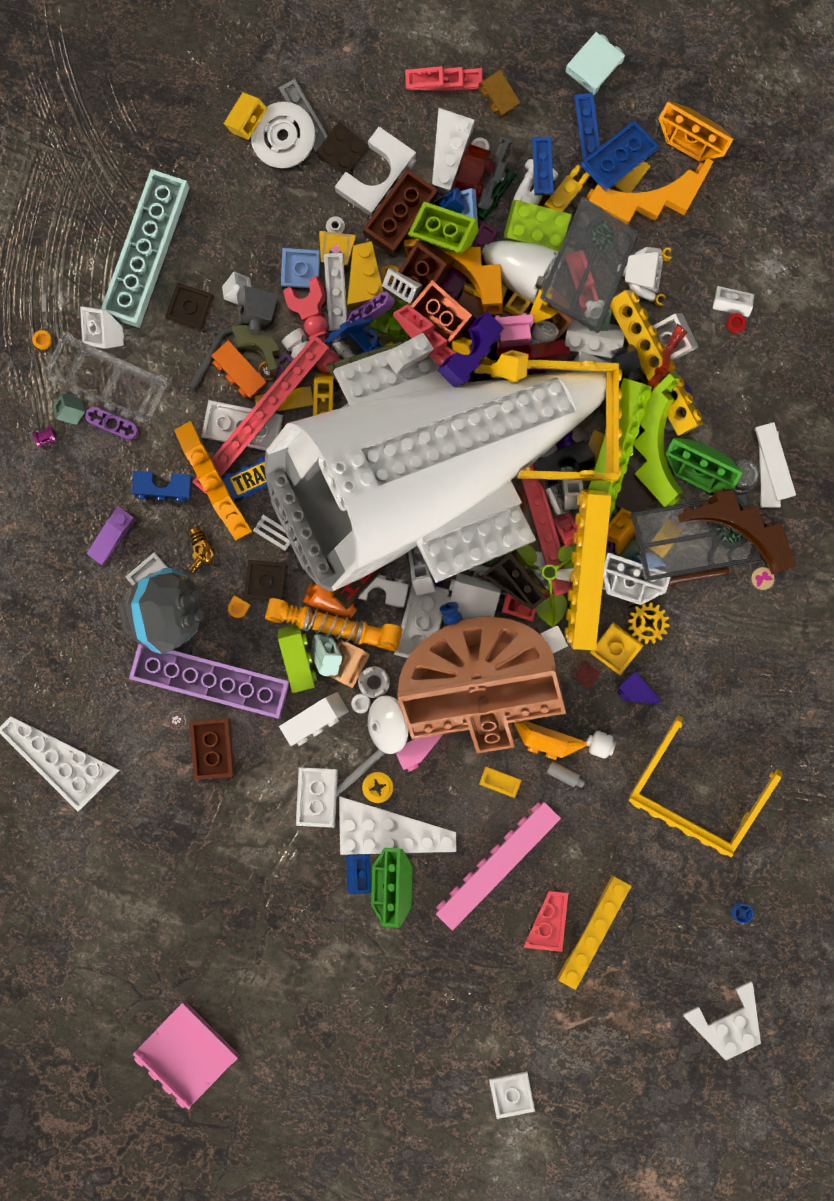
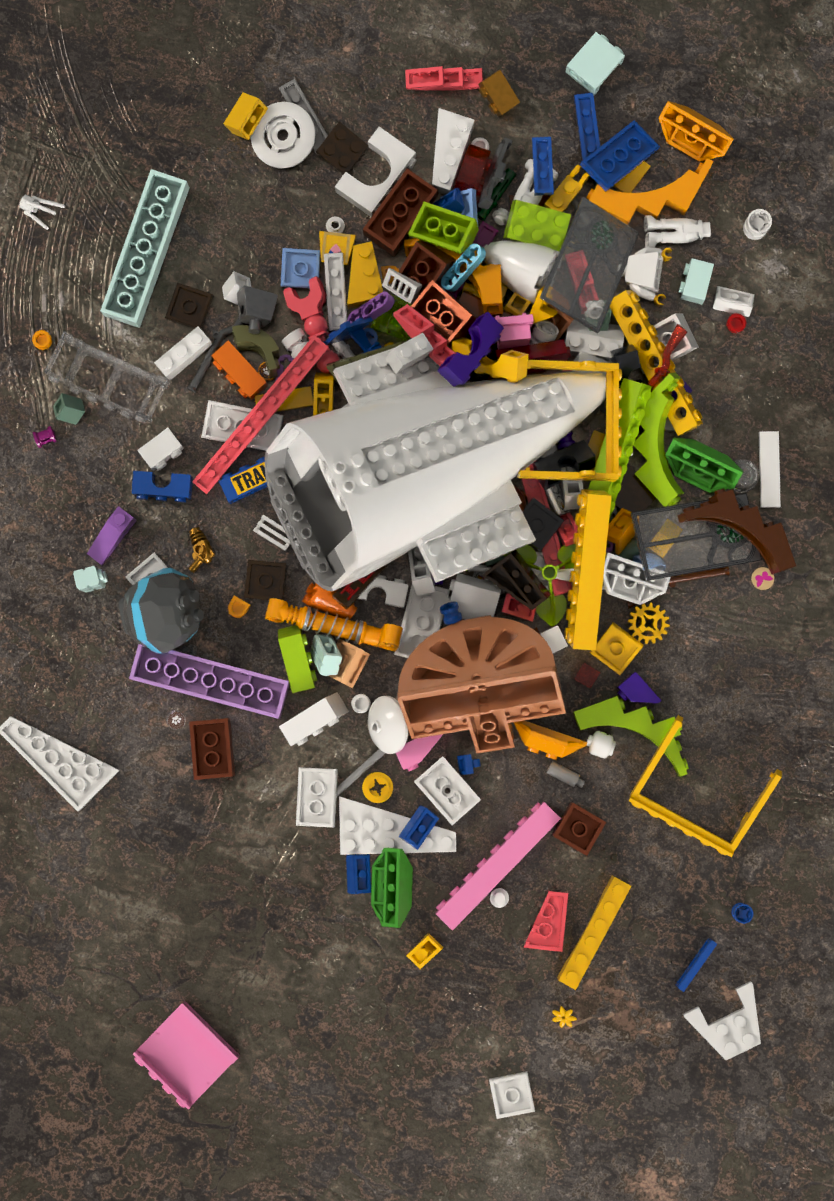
(31, 204): none -> white plant
(90, 579): none -> light aqua brick
(100, 328): white slope -> none
(126, 424): medium lavender beam -> none
(161, 449): none -> white brick
(183, 353): none -> white brick
(211, 480): light orange arch -> none
(370, 671): white piece -> none
(419, 827): none -> blue slope
(424, 951): none -> yellow slope
(443, 776): none -> white piece
(455, 268): none -> medium azure beam
(466, 764): none -> blue tile
(499, 897): none -> white plate
(500, 216): none -> white plate
(500, 782): yellow tile -> none
(541, 522): none -> black plate
(564, 1017): none -> yellow plant
(579, 828): none -> copper brick
(611, 714): none -> lime arch
(686, 230): none -> white piece
(695, 964): none -> blue tile
(696, 281): none -> light aqua brick
(757, 224): none -> white wheel
(775, 461): white tile -> none

